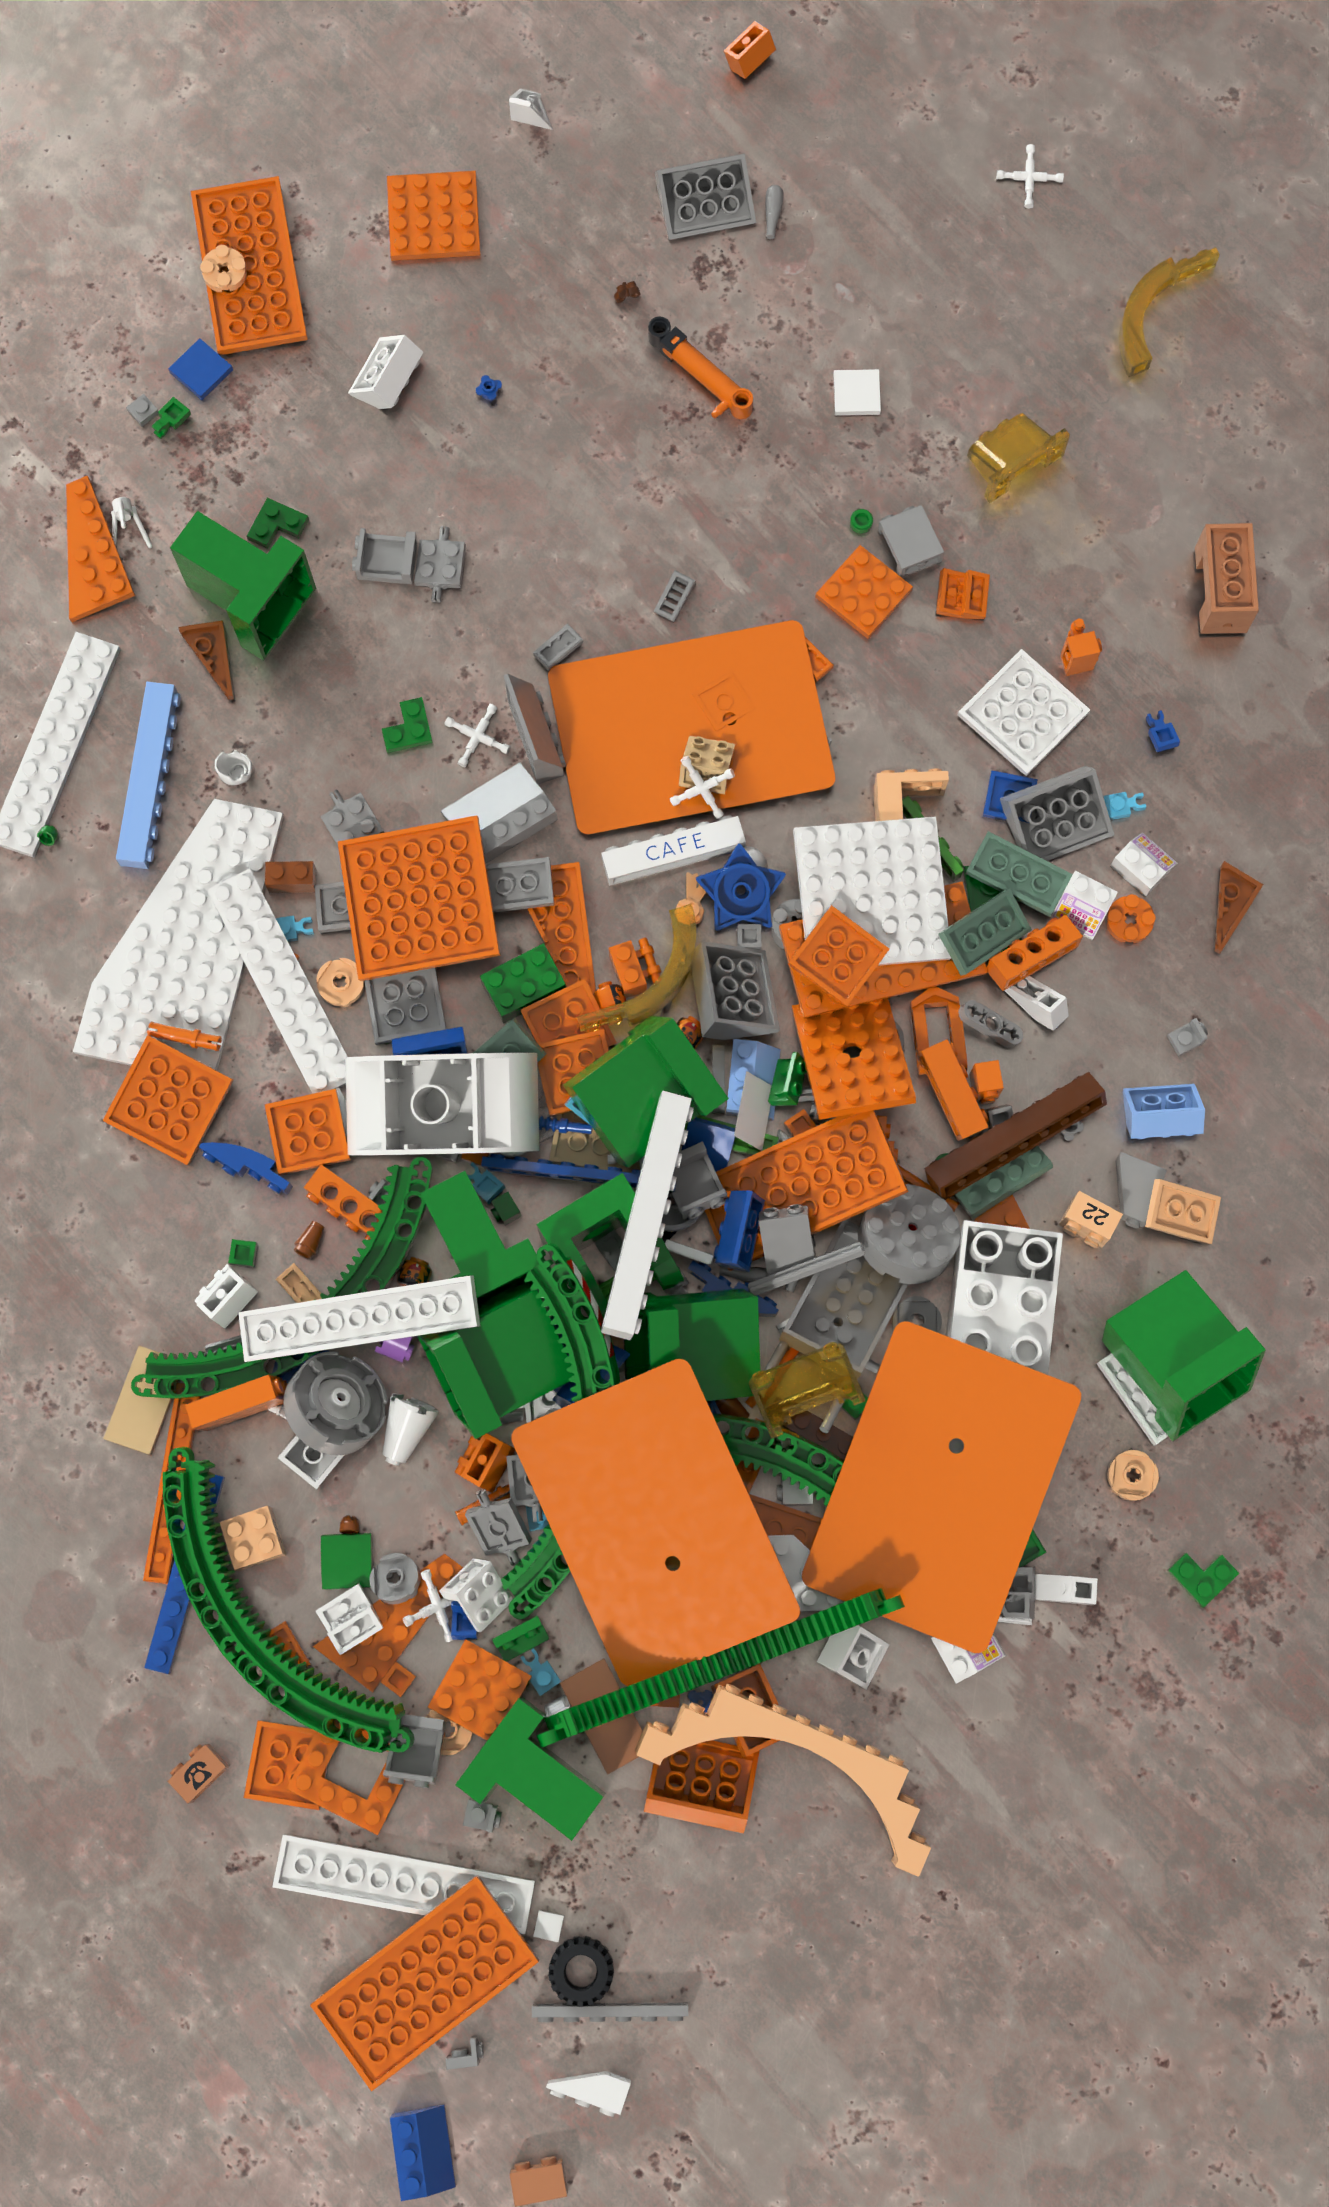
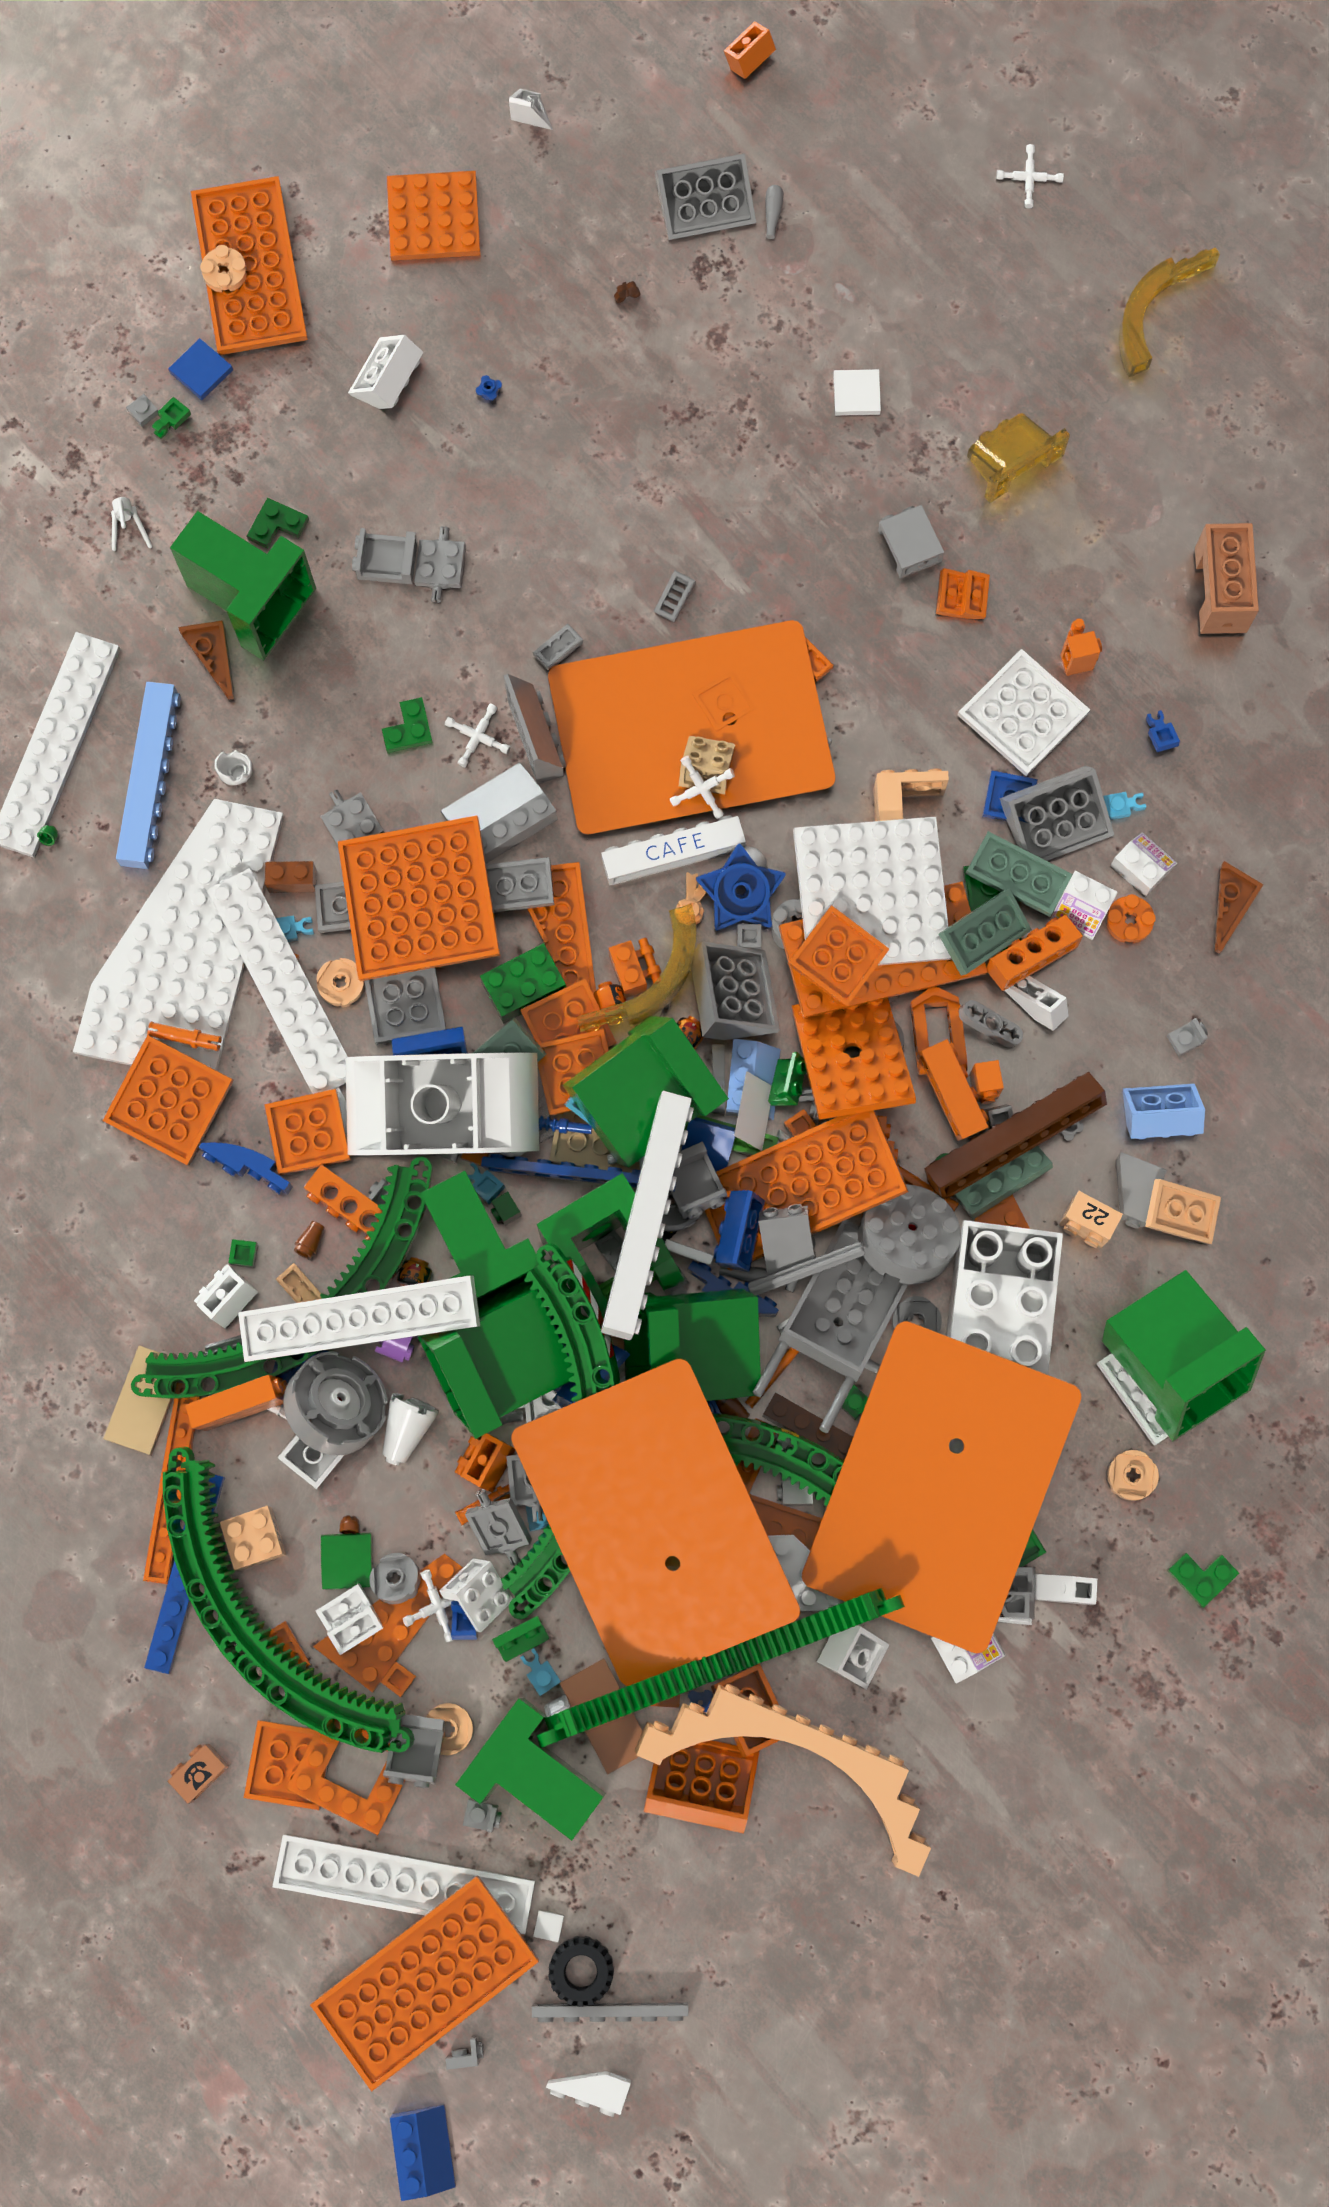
(94, 564): orange wing -> none
(478, 1690): orange plate -> none
(538, 2181): nougat brick -> none
(675, 347): orange piece -> none
(804, 1385): clear yellow windscreen -> none
(861, 521): green tile -> none
(864, 591): orange plate -> none
(950, 863): bright green plate -> none

